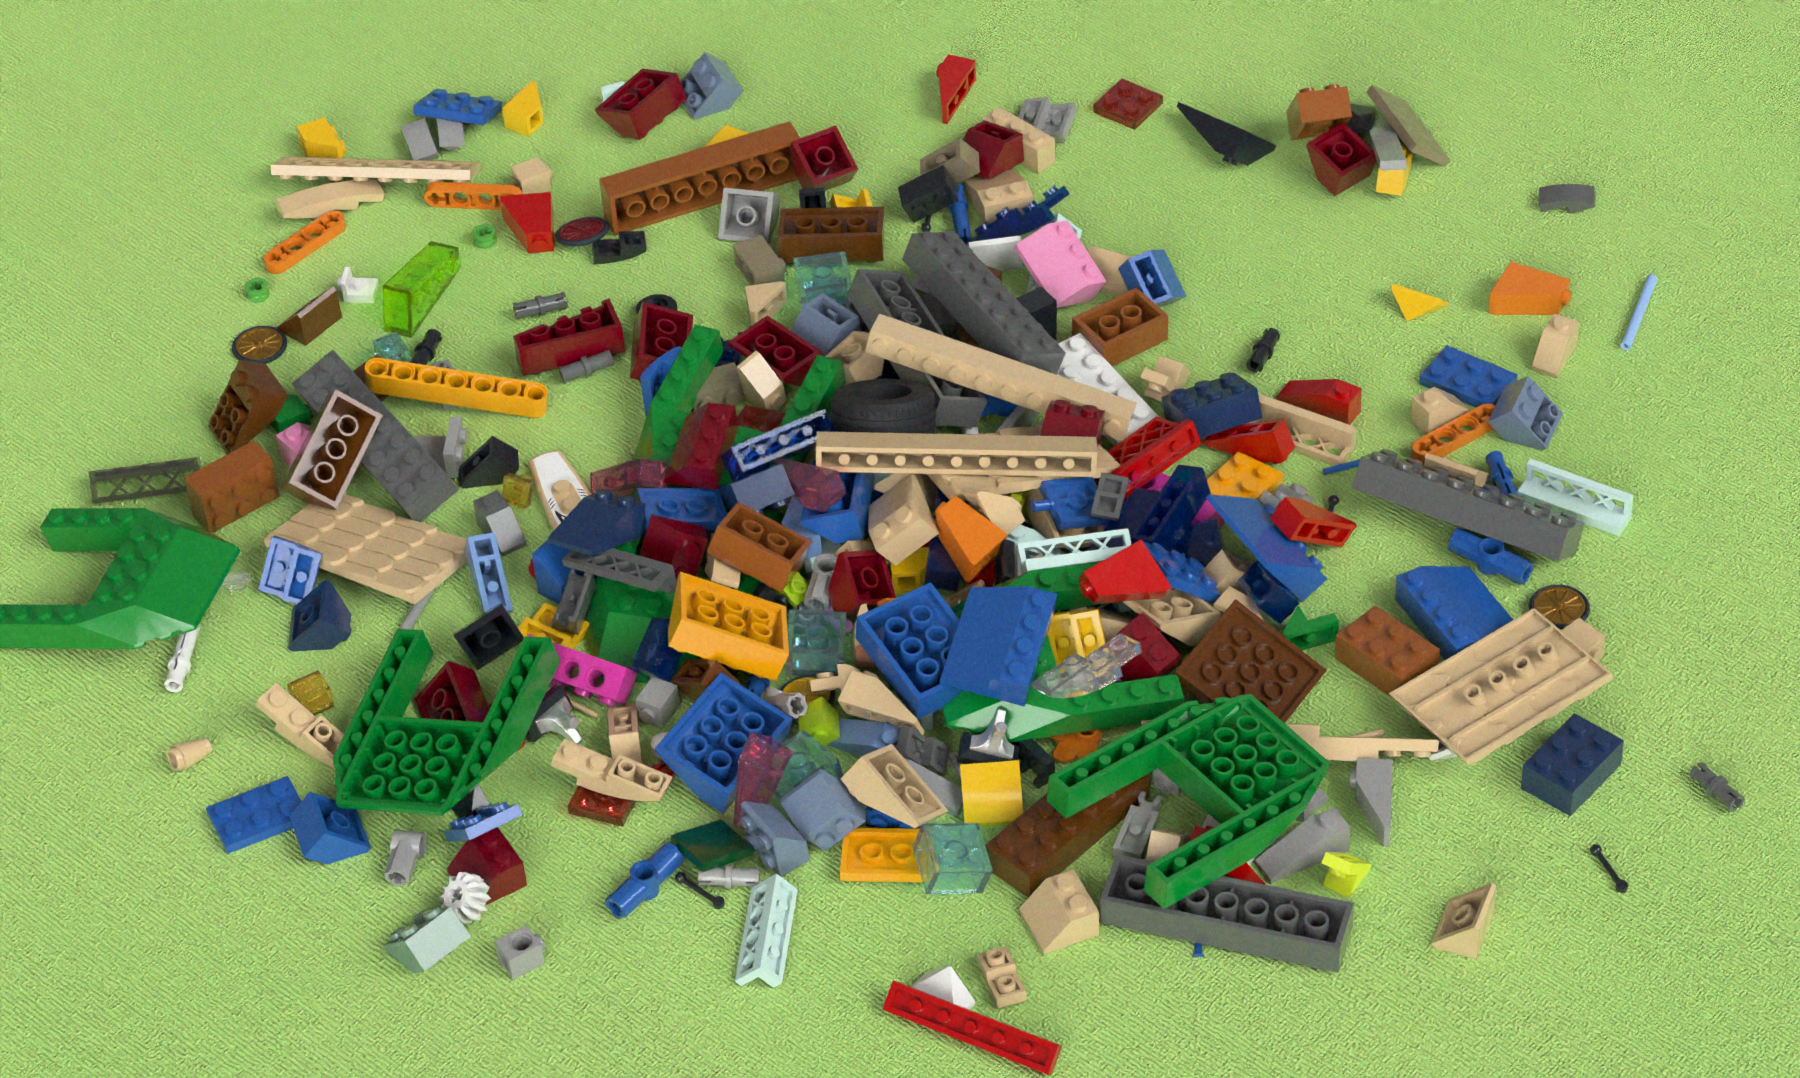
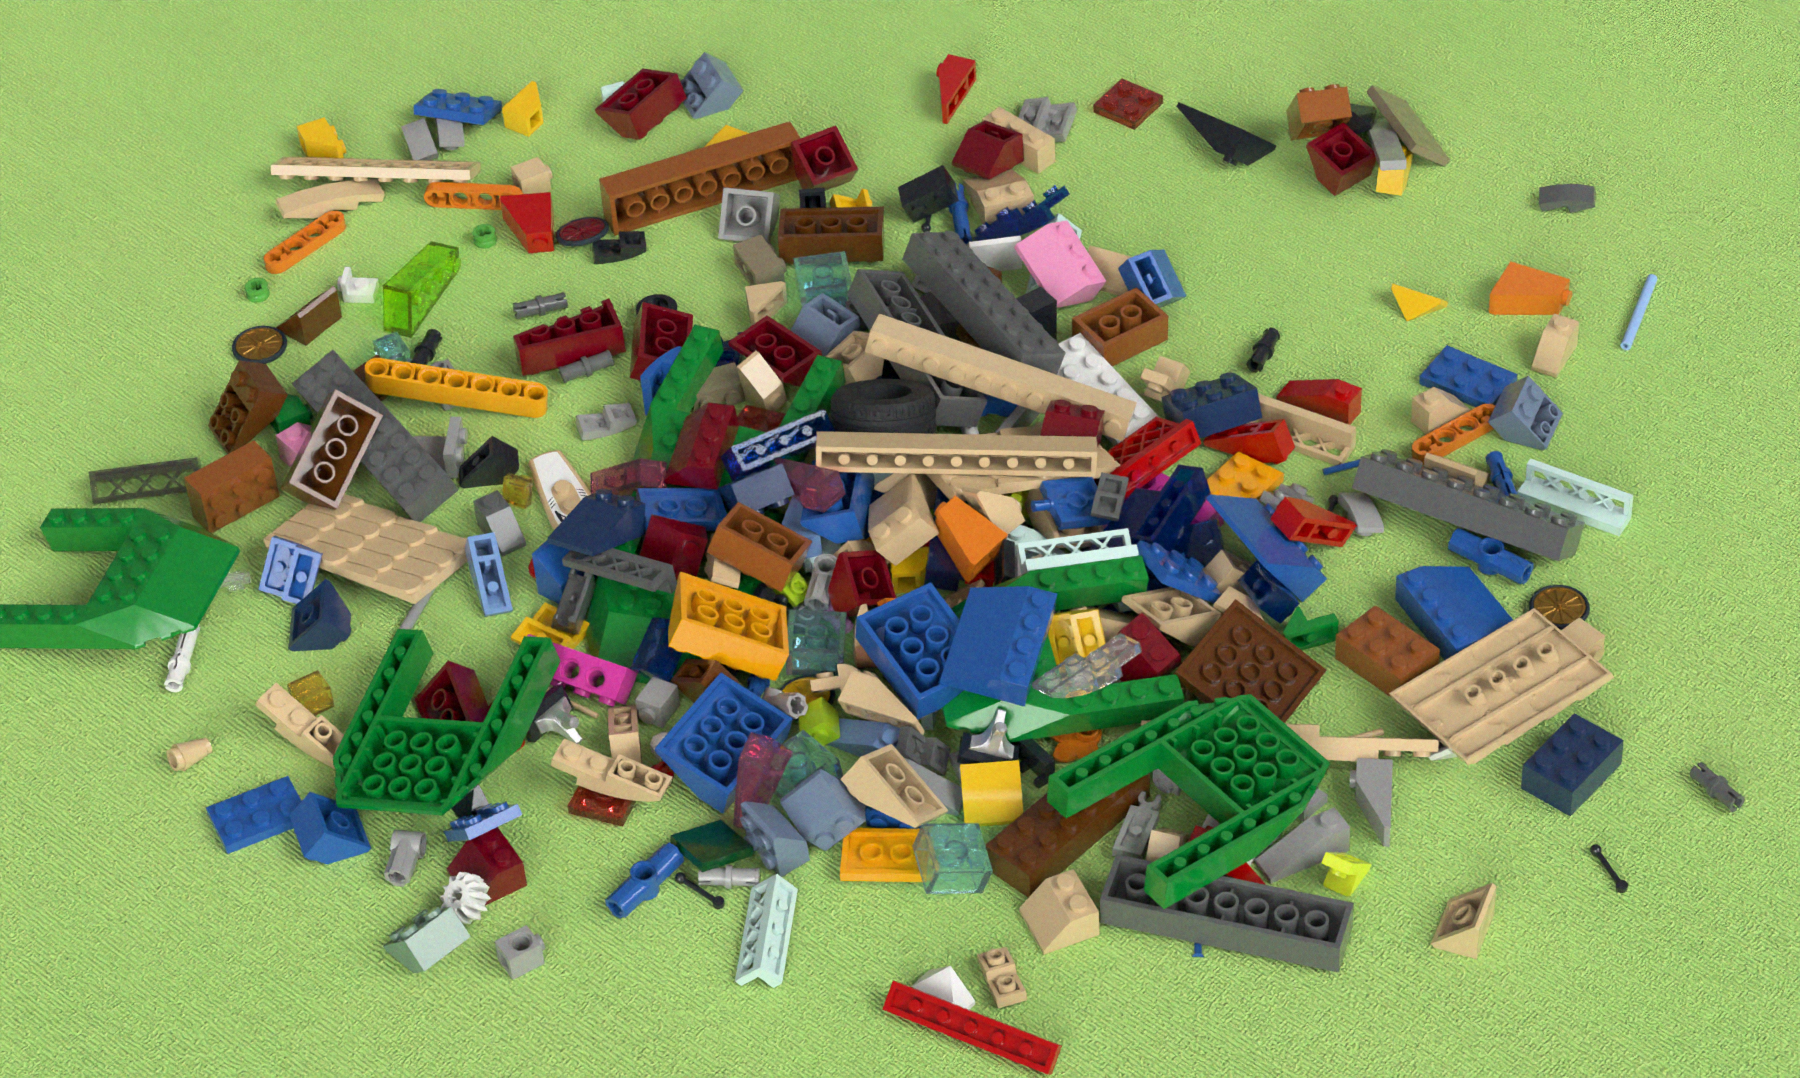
(489, 636): black slope -> none
(612, 421): none -> light grey slope
(958, 159): dark tan brick -> none
(1125, 577): red slope -> none
(1362, 512): none -> light grey slope

